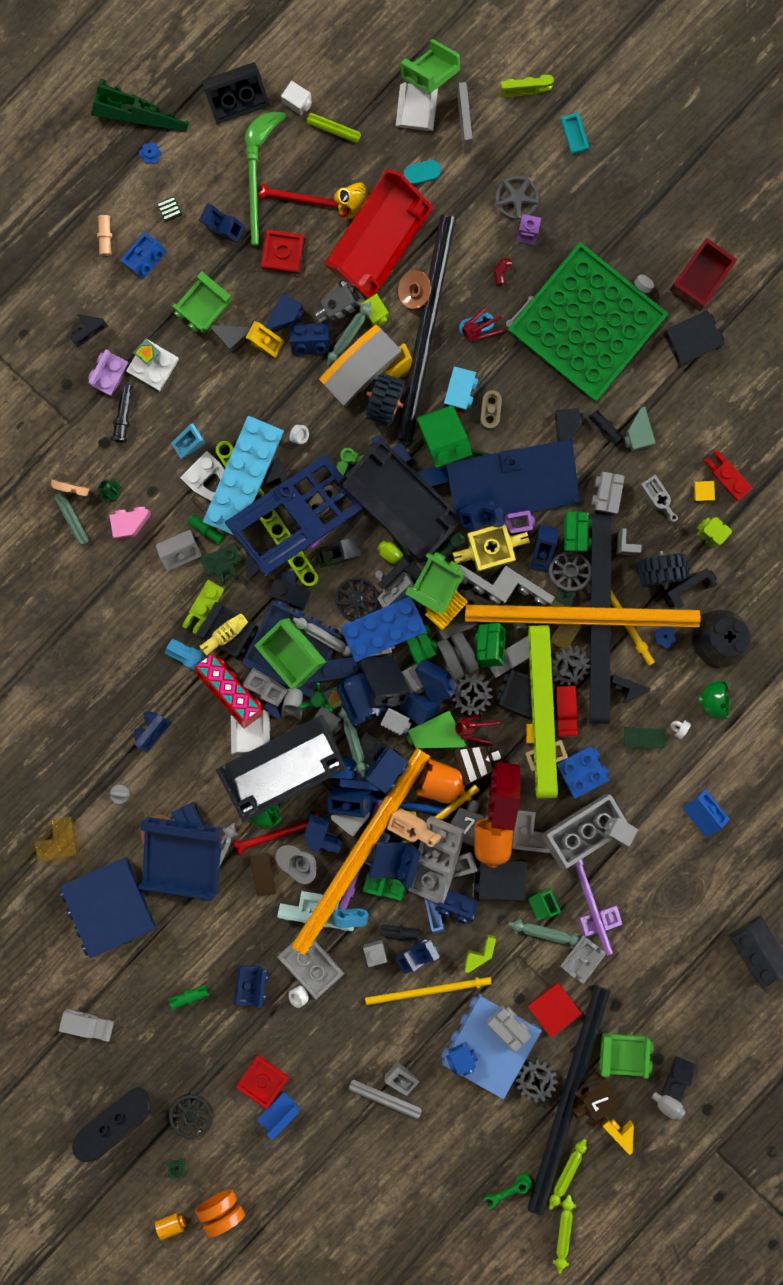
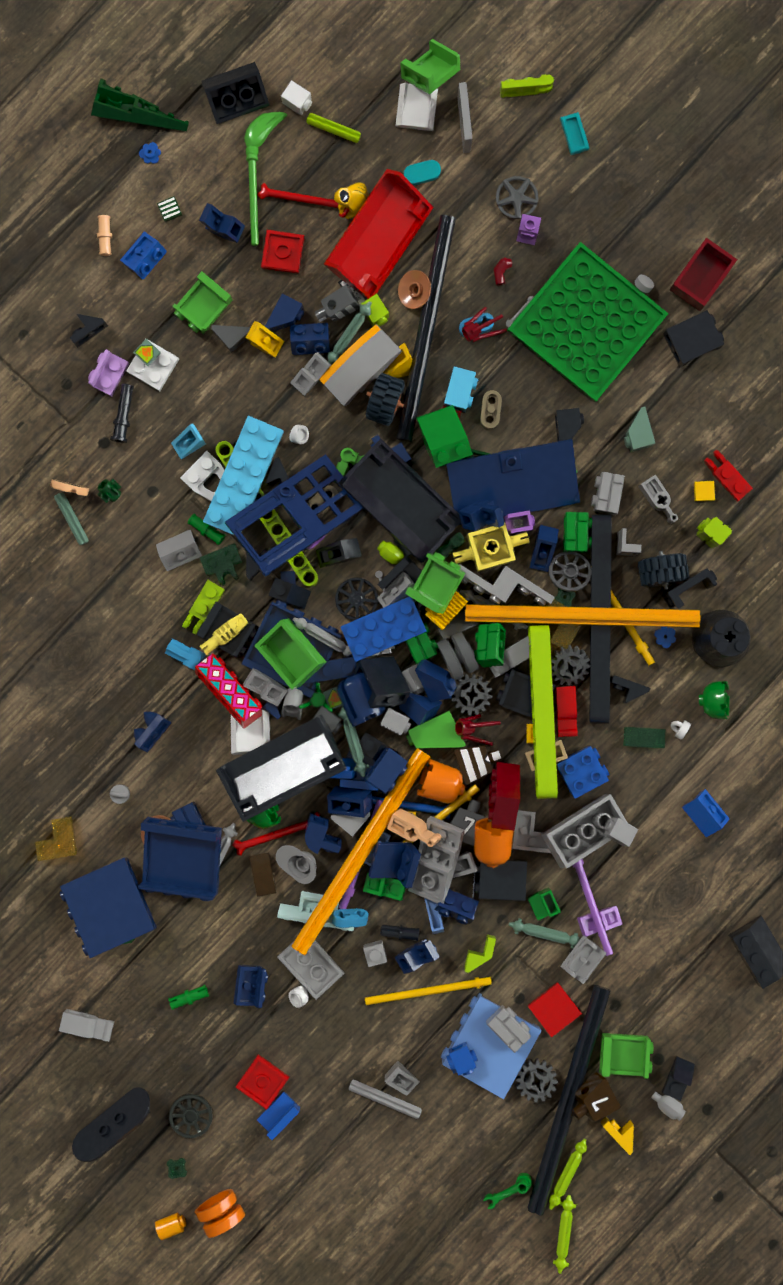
(128, 524): bright pink slope -> none
(310, 374): none -> light grey slope
(435, 476): dark blue slope -> none
(606, 426): black pin -> none

